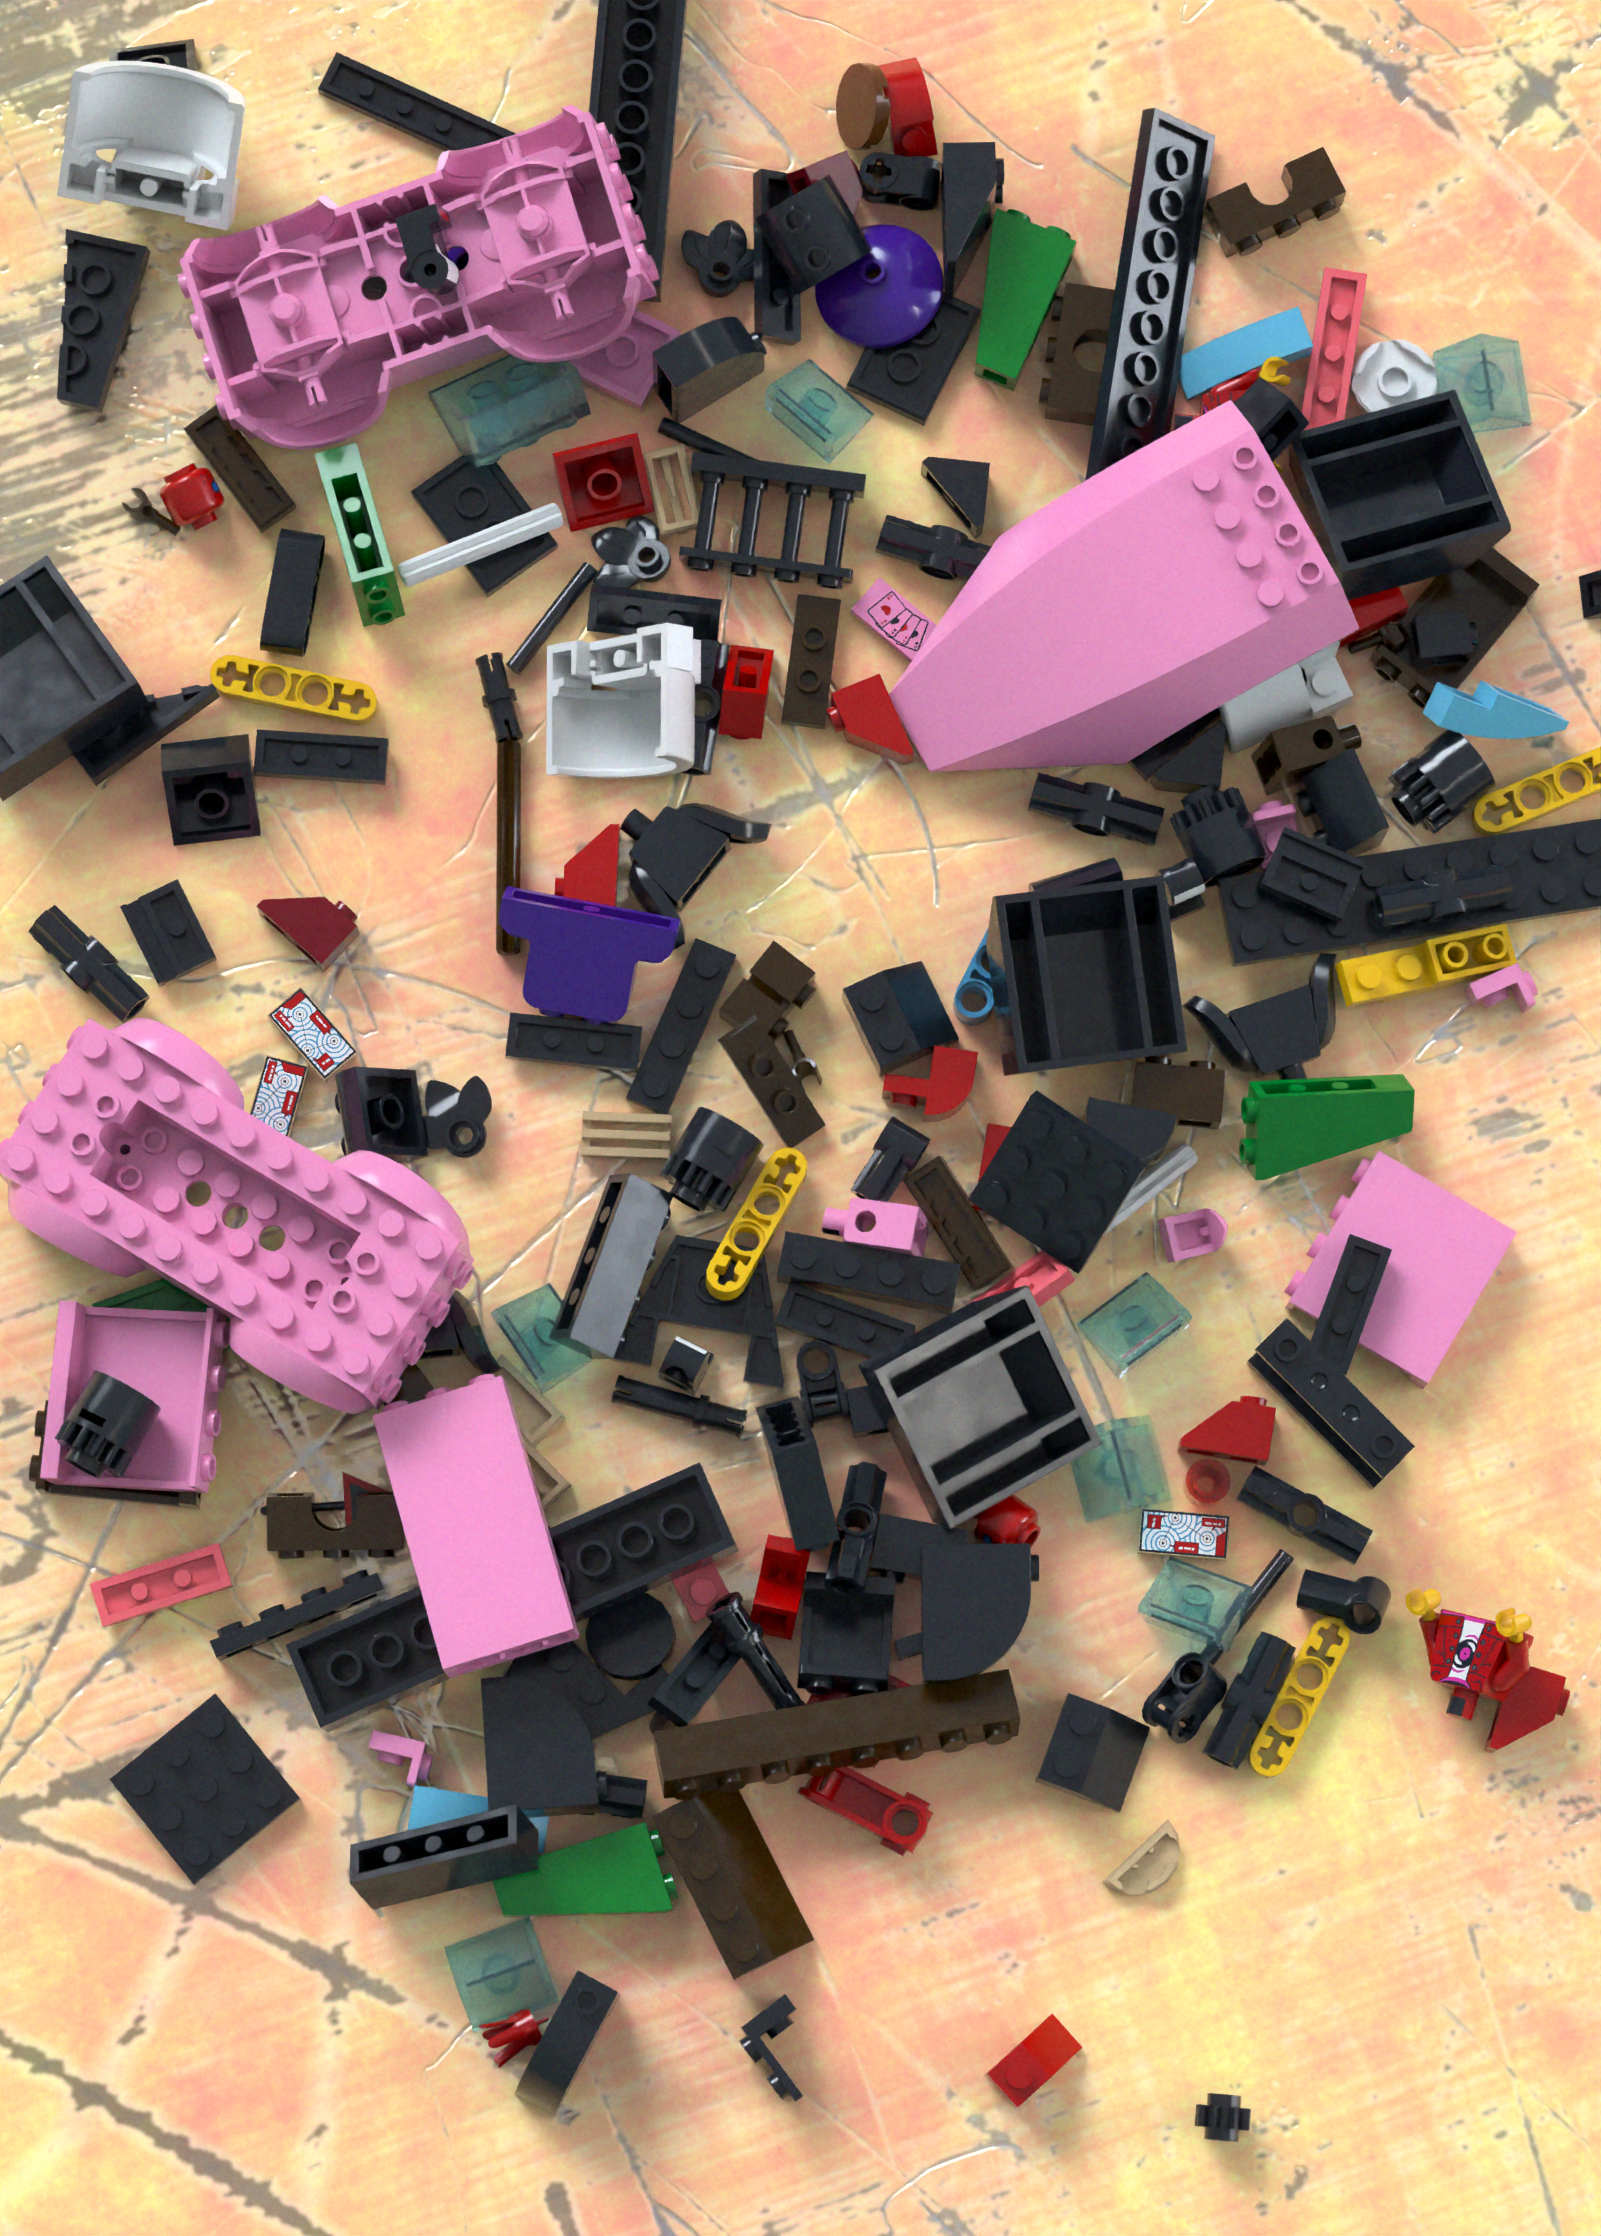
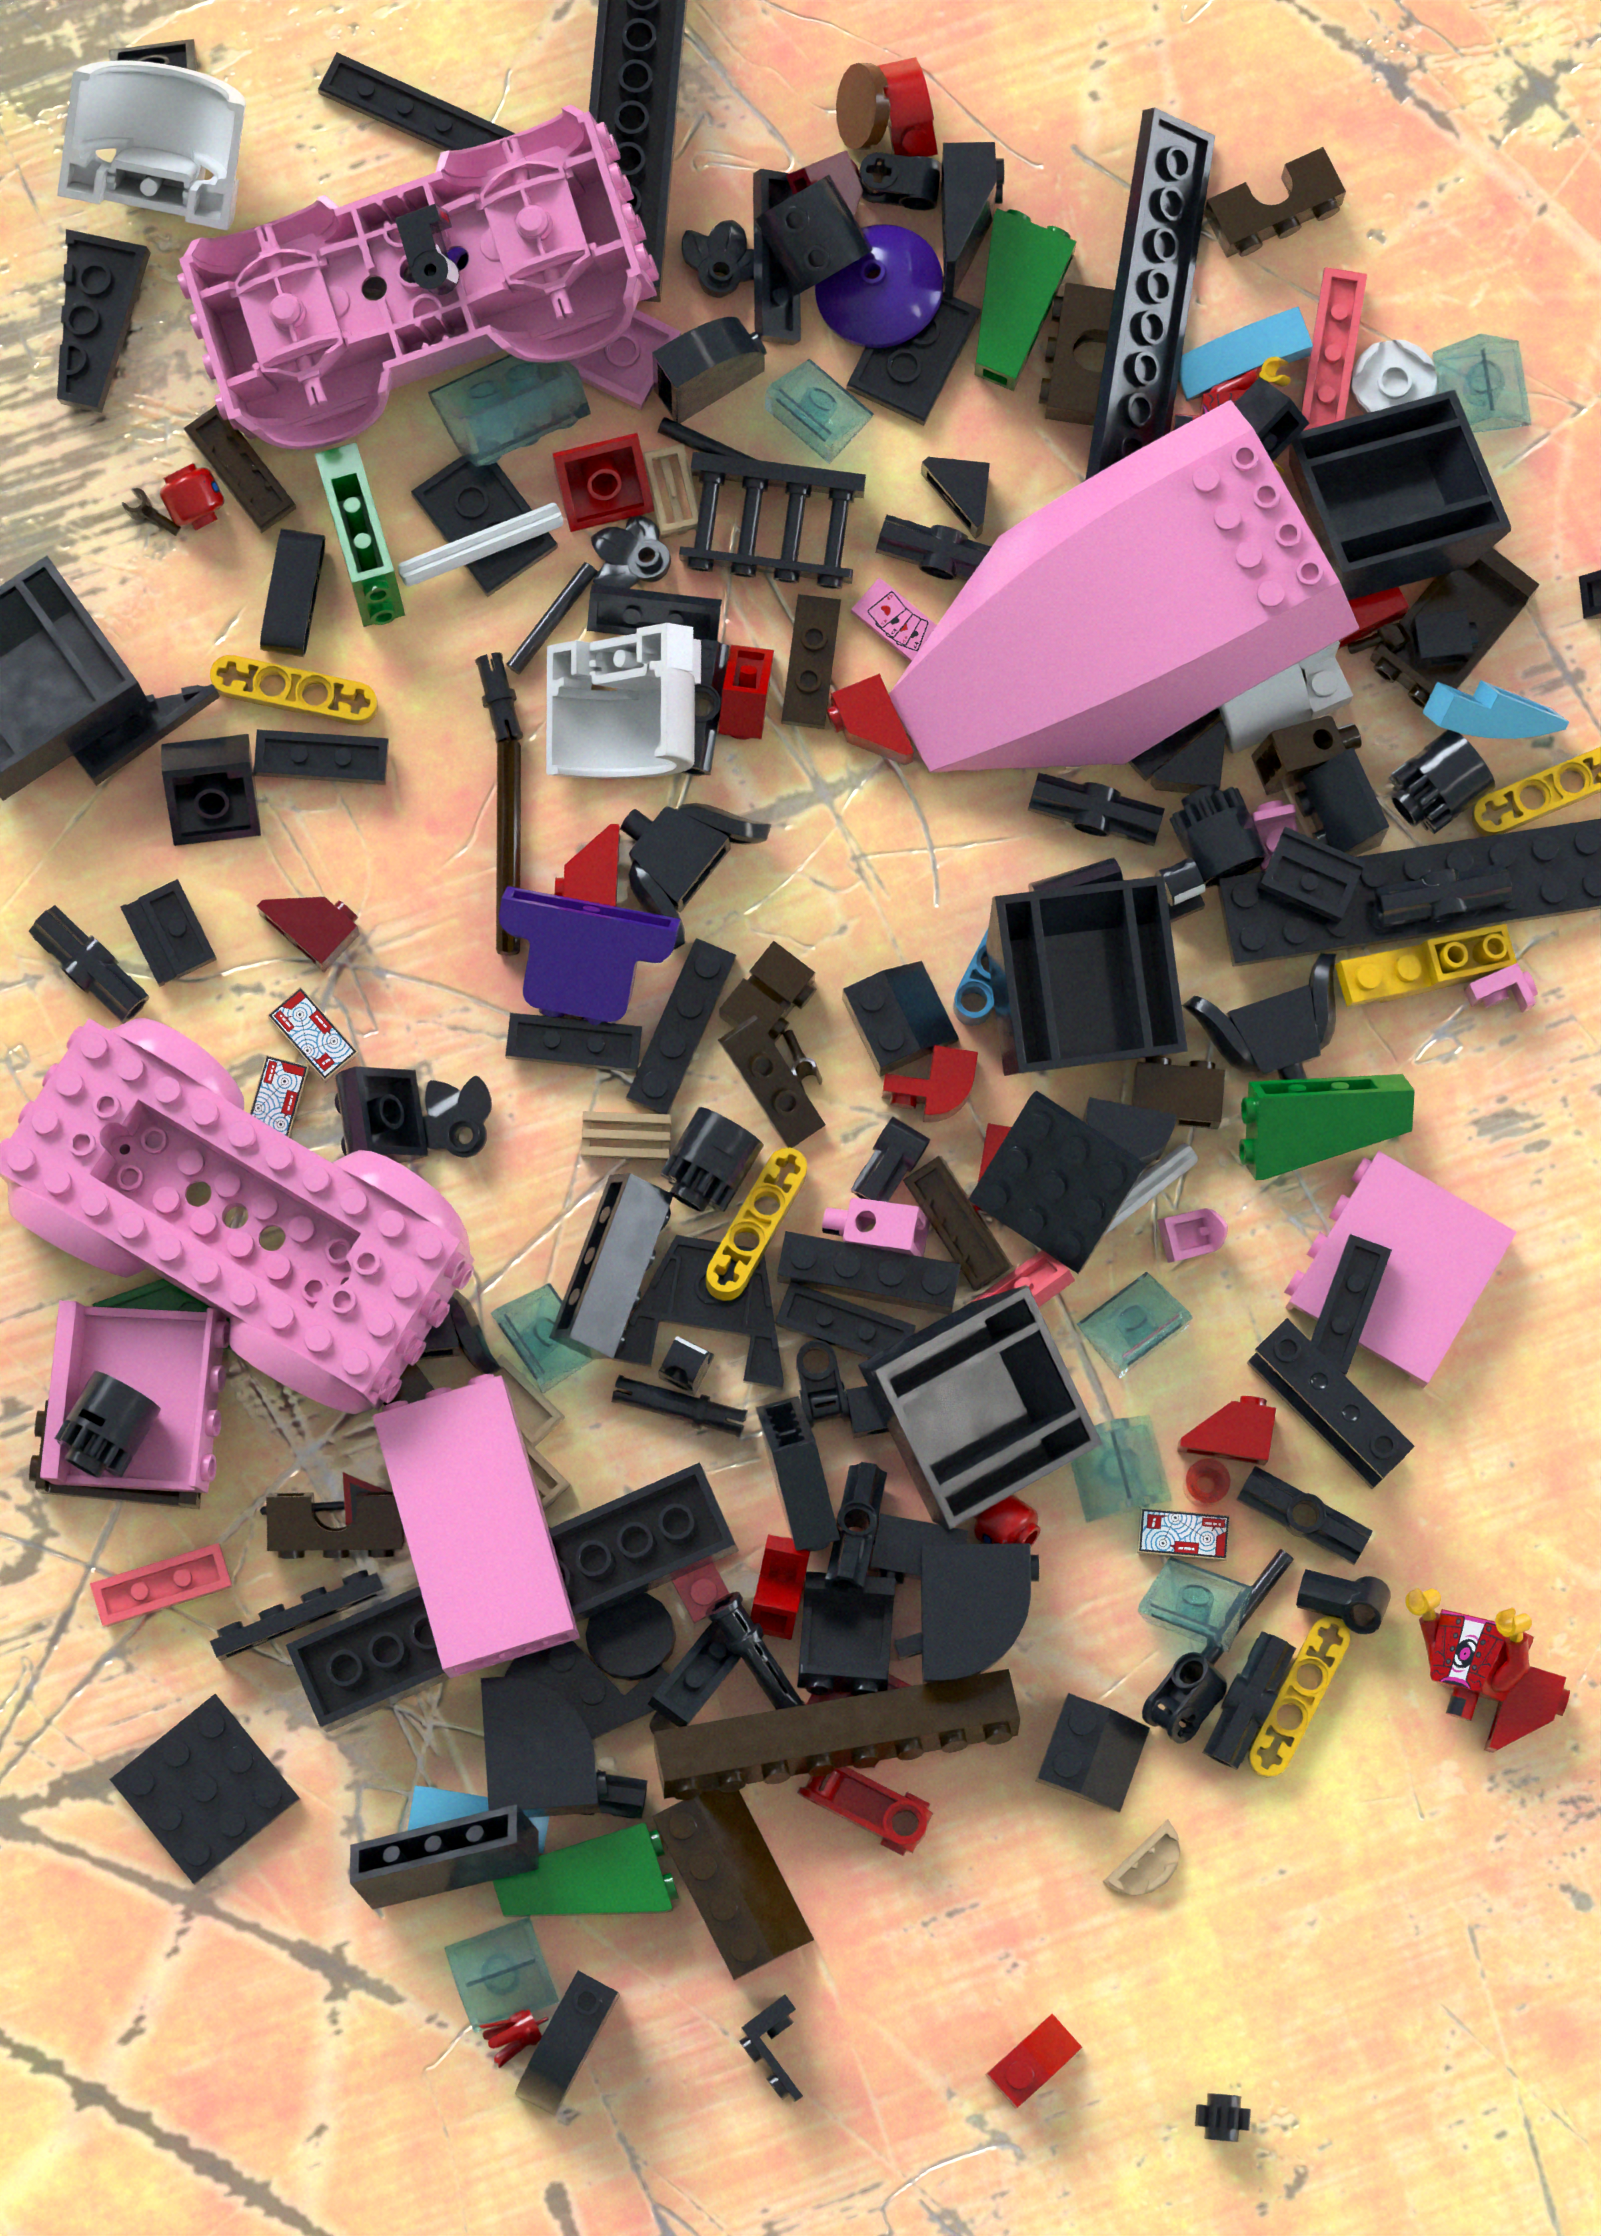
(395, 1749): bright pink bracket -> none

